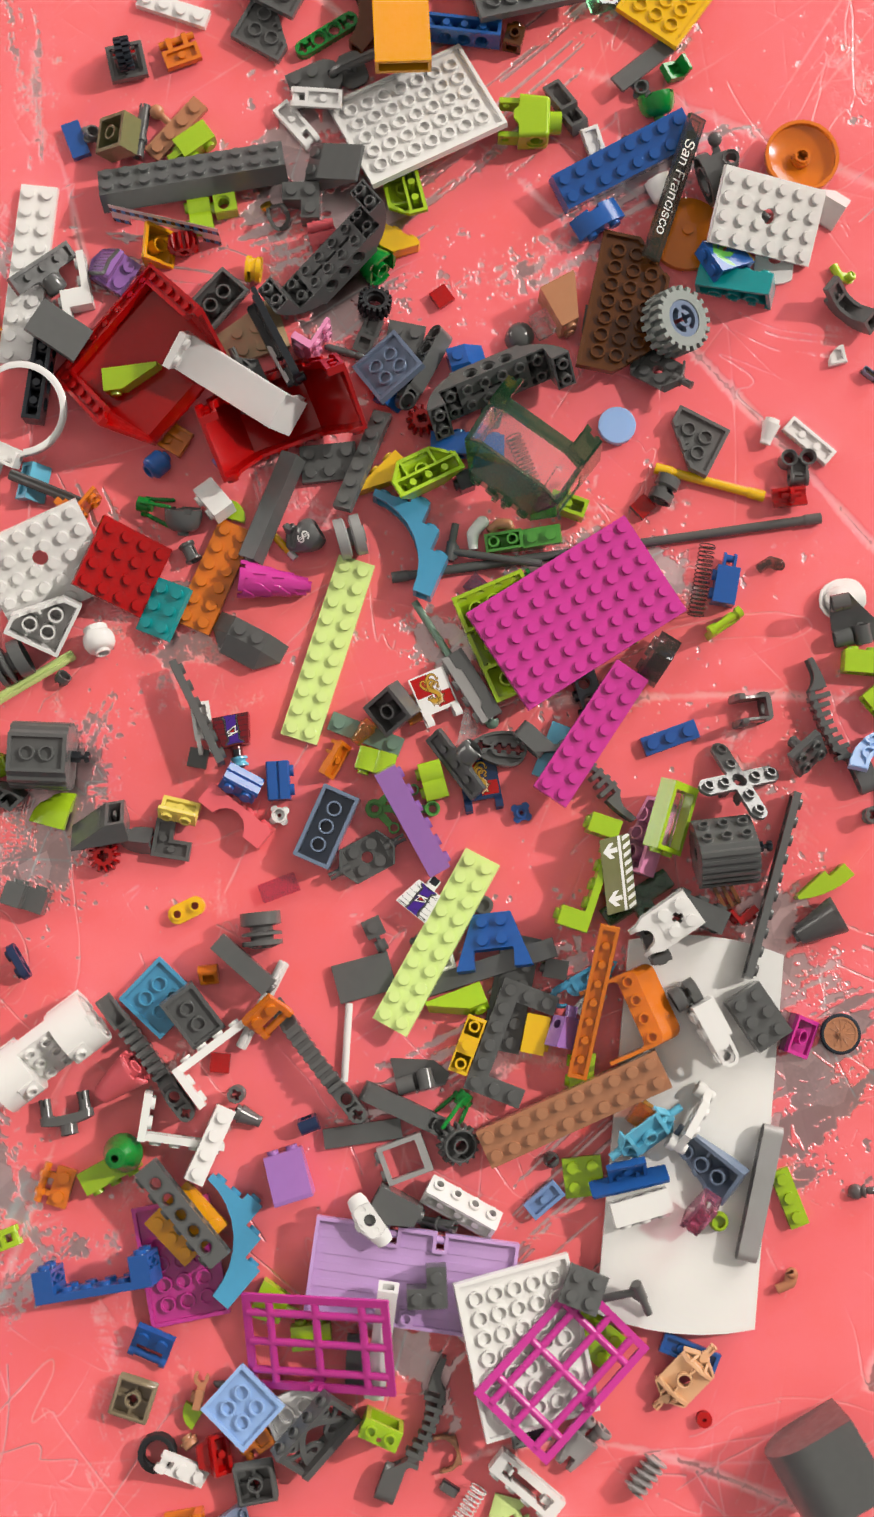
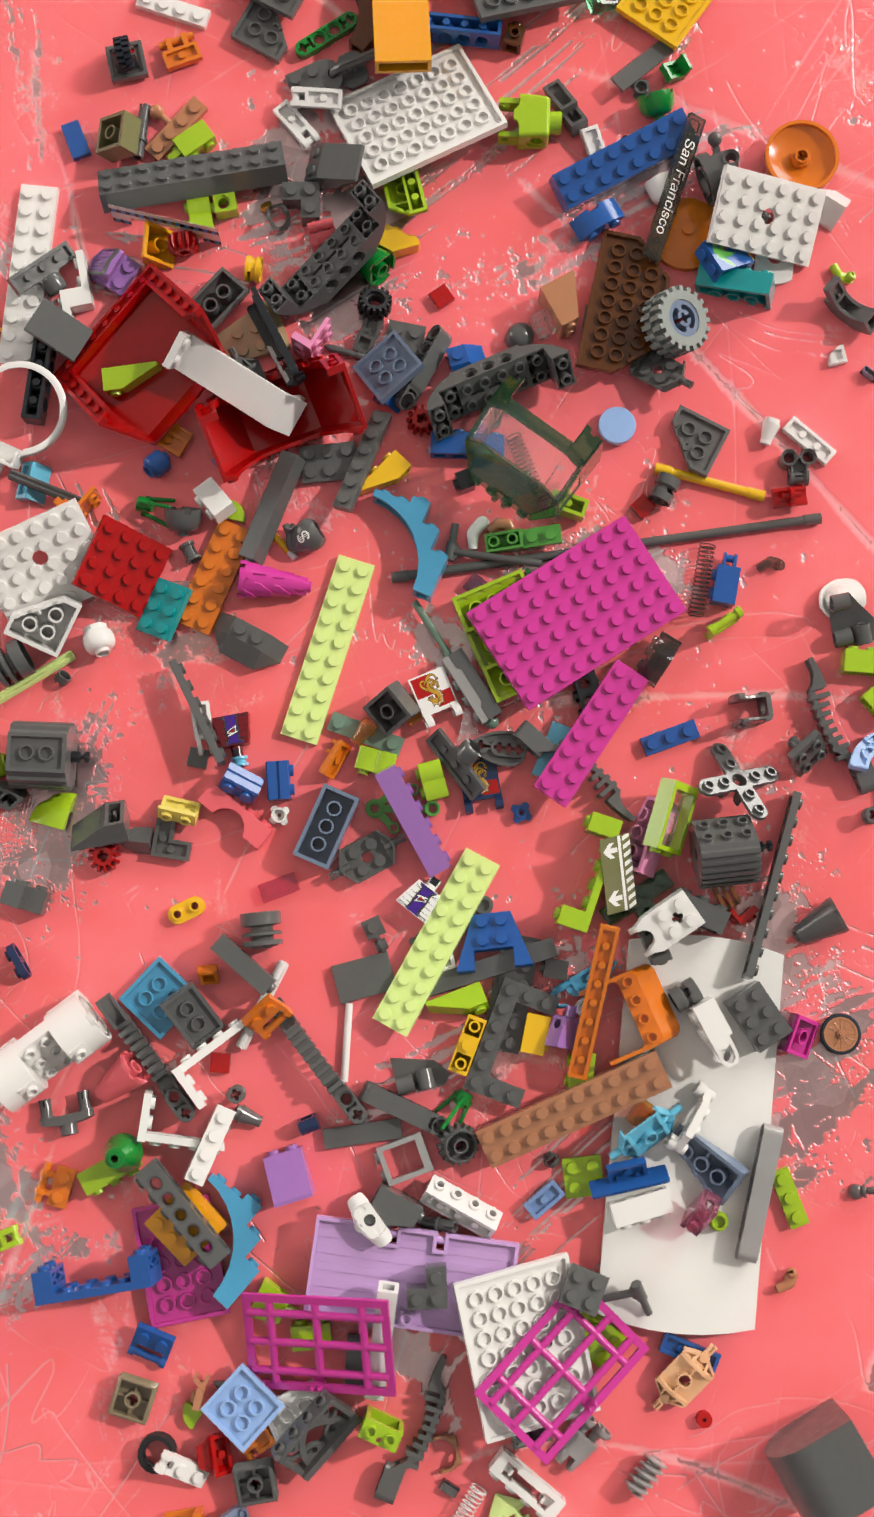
(90, 133): dark grey plate -> none
(189, 1441): nougat plate -> none
(350, 536): light grey wheel -> none
(425, 471): lime wedge -> none
(825, 882): lime slope -> none

